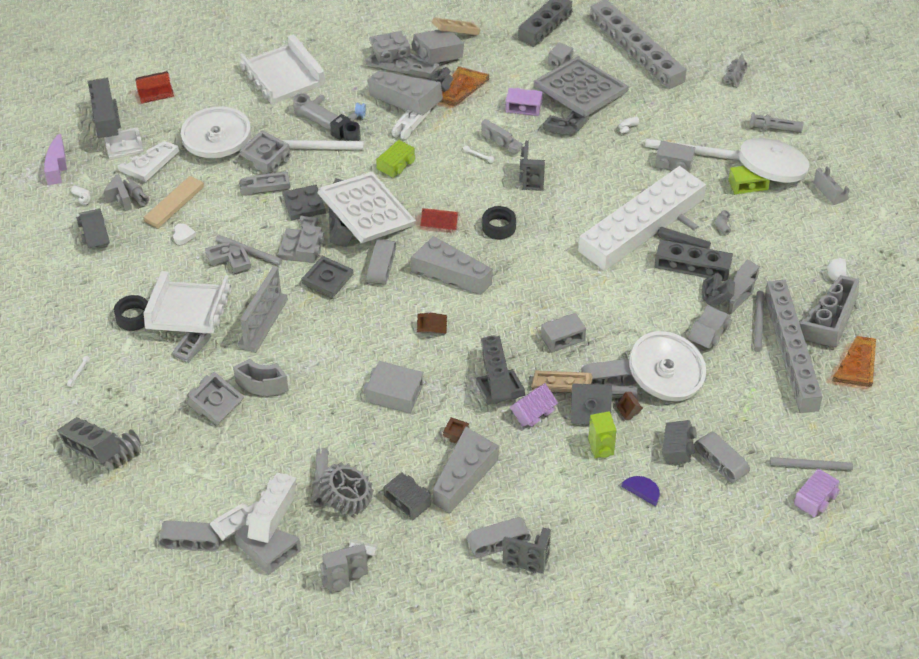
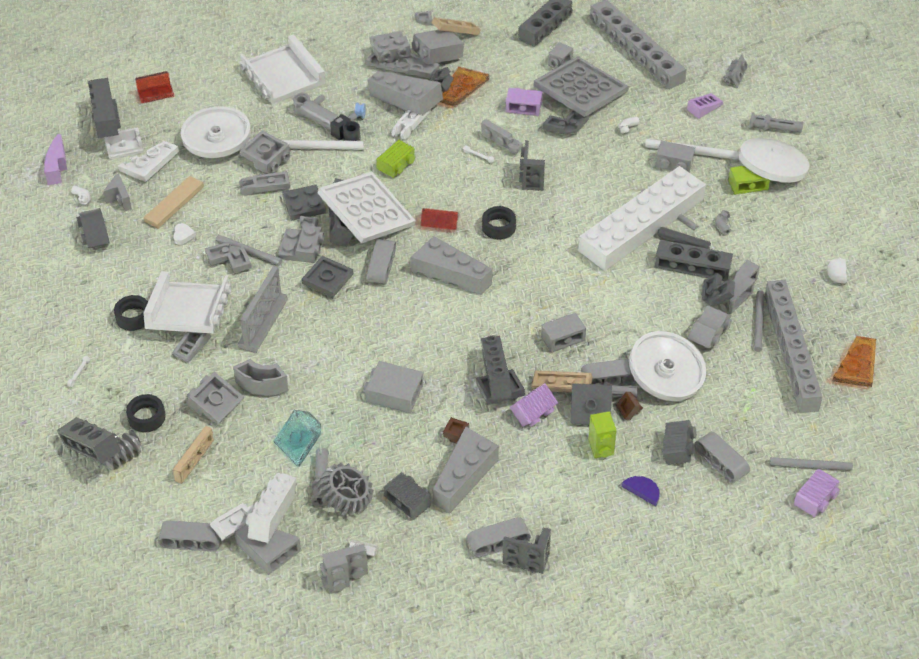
(136, 191): light grey pin -> none
(145, 401): none -> black tyre
(193, 455): none -> tan tile
(298, 435): none -> clear light blue slope
(424, 18): none -> light grey tile
(431, 323): reddish brown panel -> none
(703, 105): none -> lavender slope
(829, 187): light grey hinge -> none
(830, 316): light grey wedge -> none

